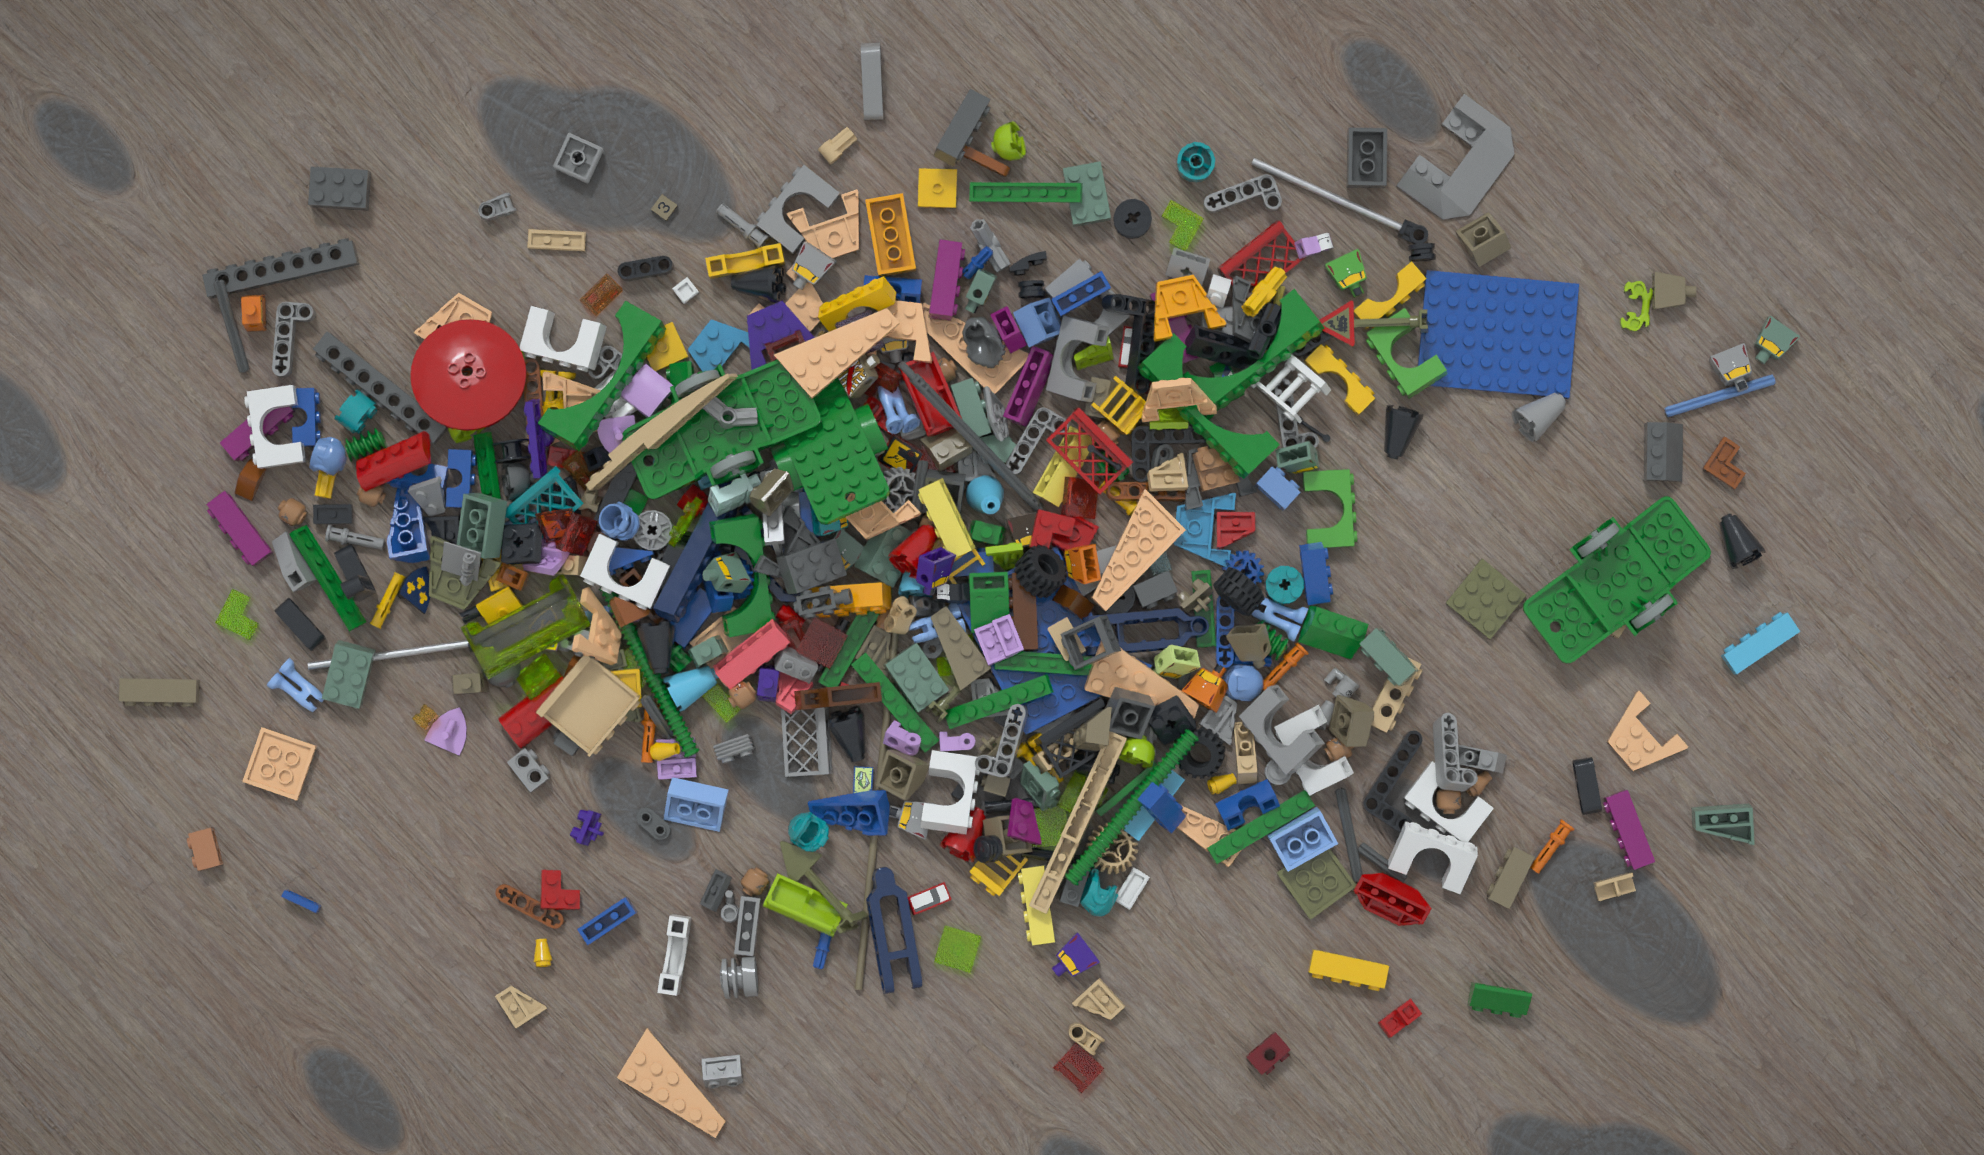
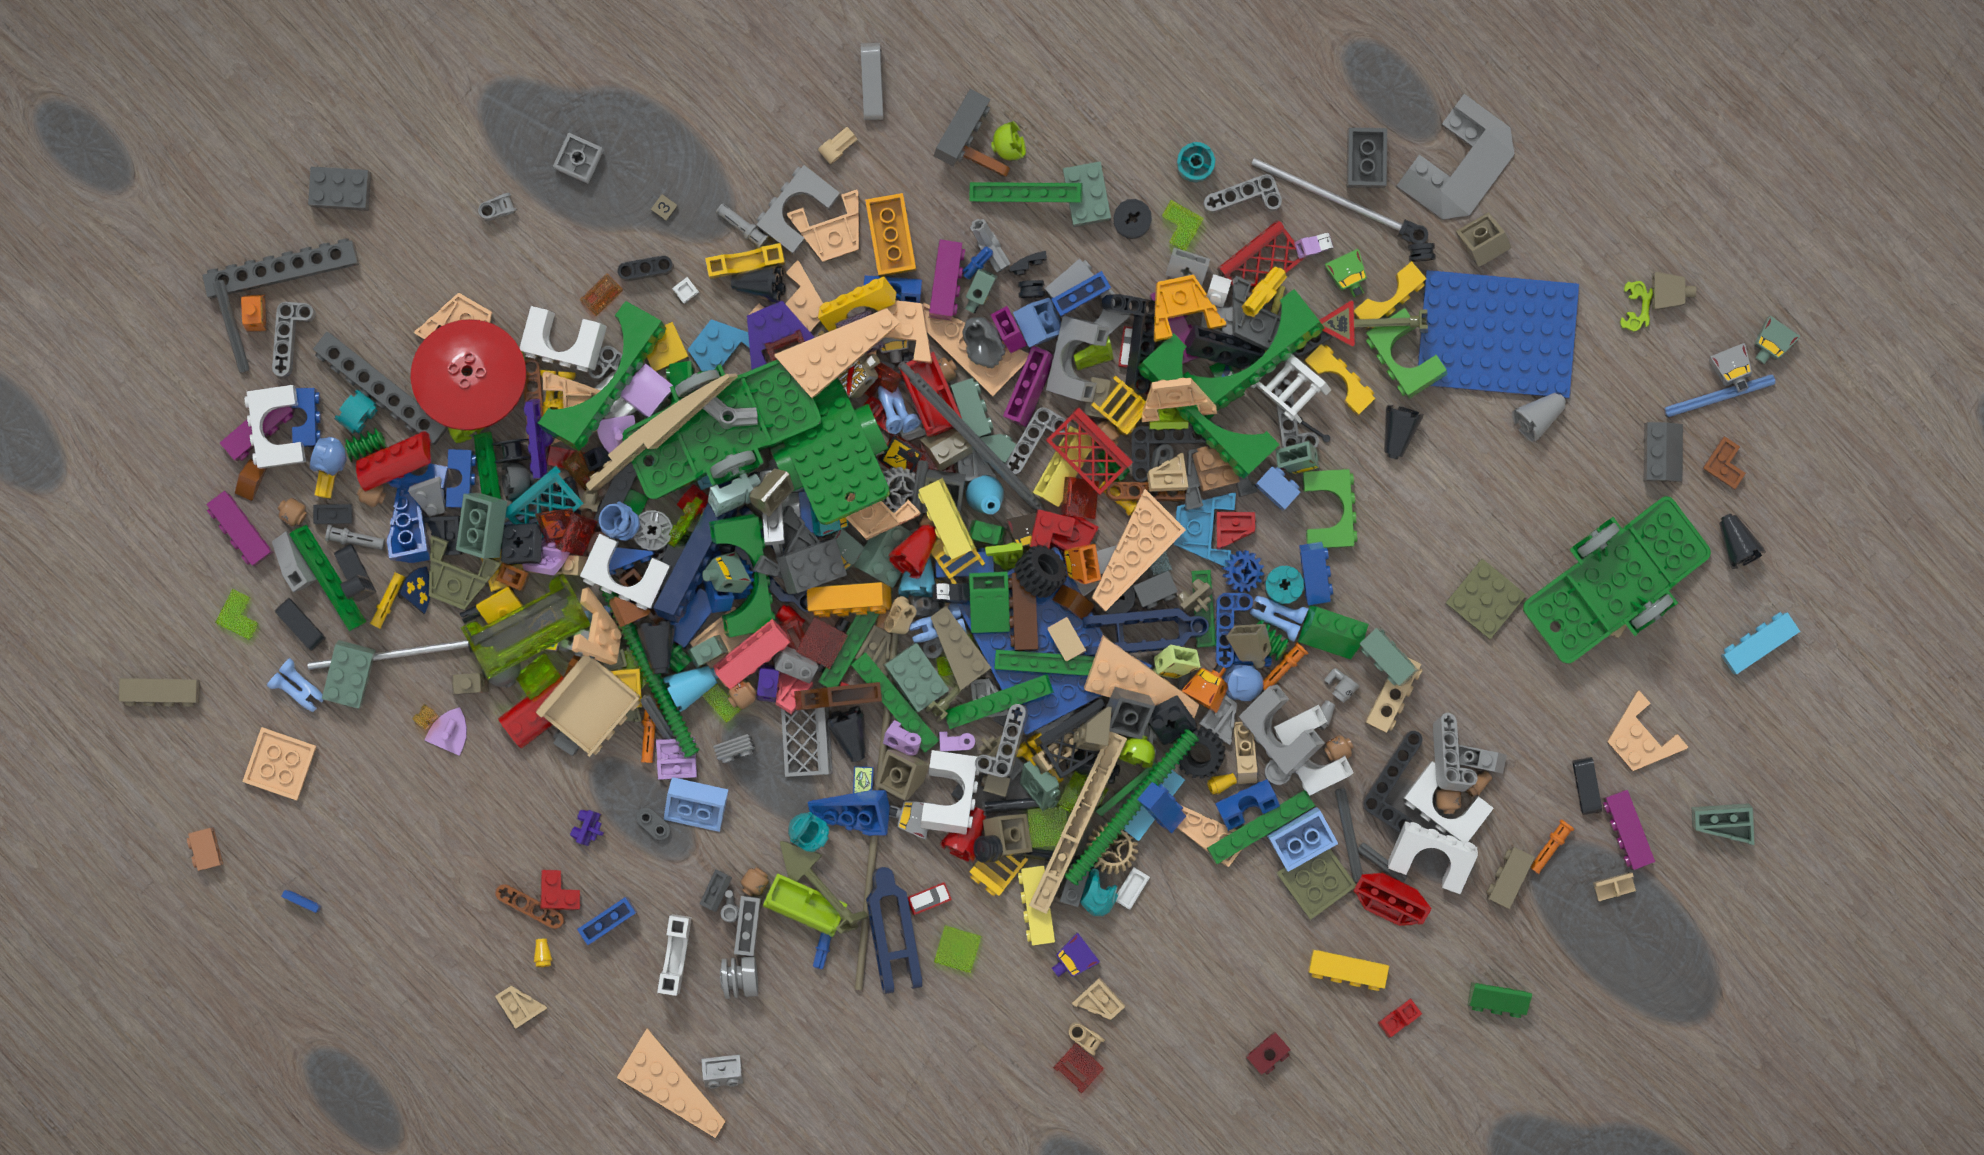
(461, 562): light grey hinge -> none
(524, 773): light grey brick -> none
(556, 240): tan tile -> none
(661, 751): yellow cone -> none
(811, 265): light grey torso -> none
(819, 601): dark grey brick -> none
(934, 569): dark purple torso -> none
(937, 188): yellow plate -> none
(995, 413): light grey tile -> none
(999, 640): lavender slope -> none
(1023, 822): magenta wing -> none
(1091, 448): black hinge -> none
(1107, 637): dark grey window -> none
(1238, 591): black tyre -> none
(1261, 339): black piece -> none
(1351, 721): dark tan slope -> none

